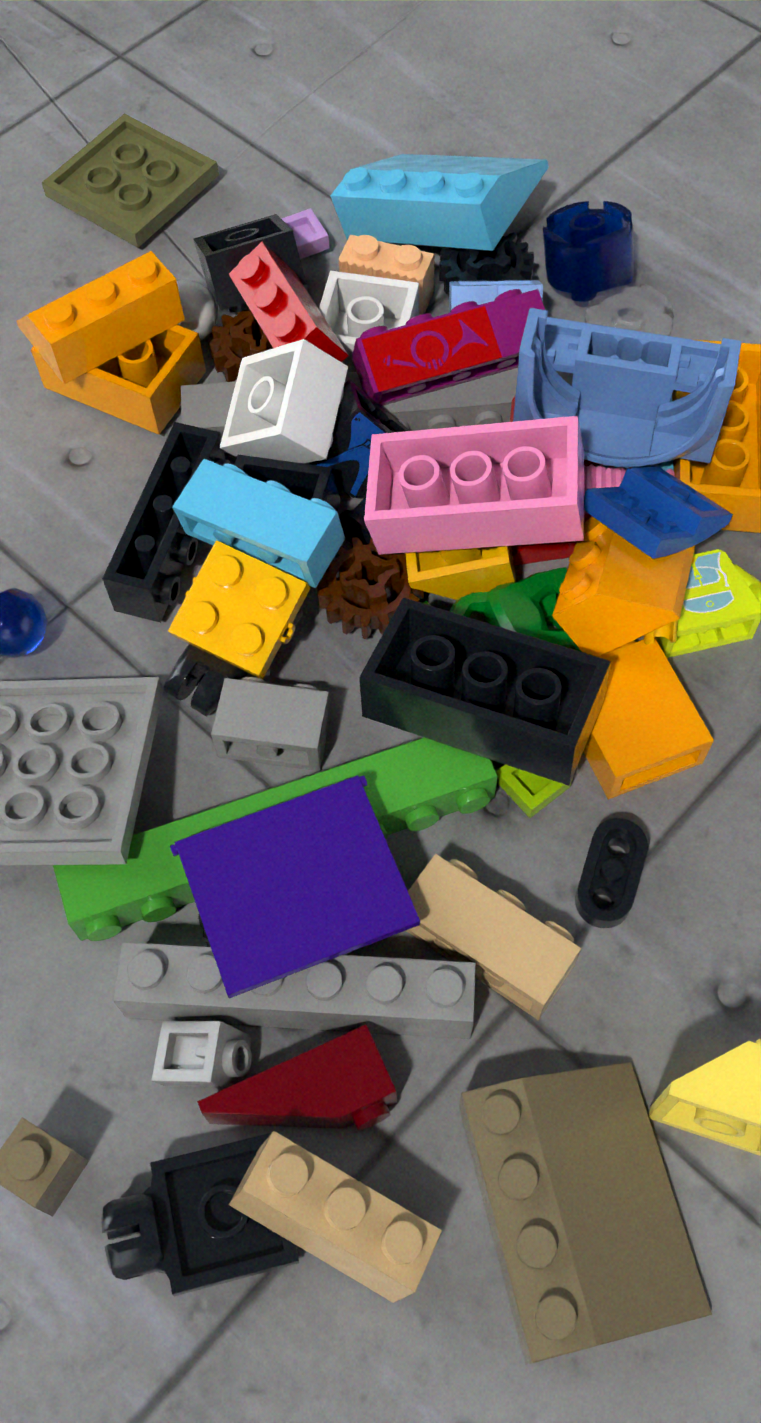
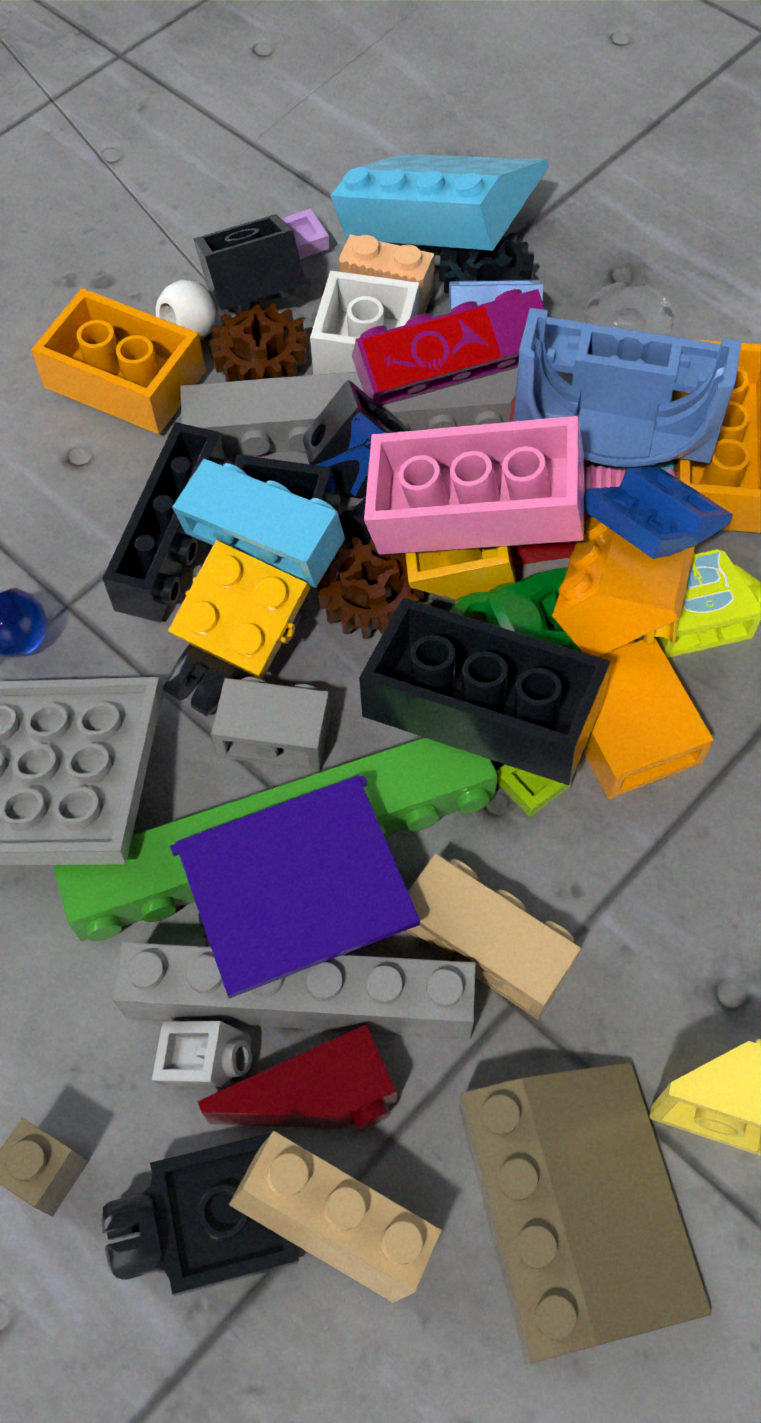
(105, 317): light orange slope -> none
(130, 179): olive plate -> none
(282, 303): brick -> none
(285, 404): white brick -> none
(589, 249): clear blue brick -> none
(610, 875): black plate -> none

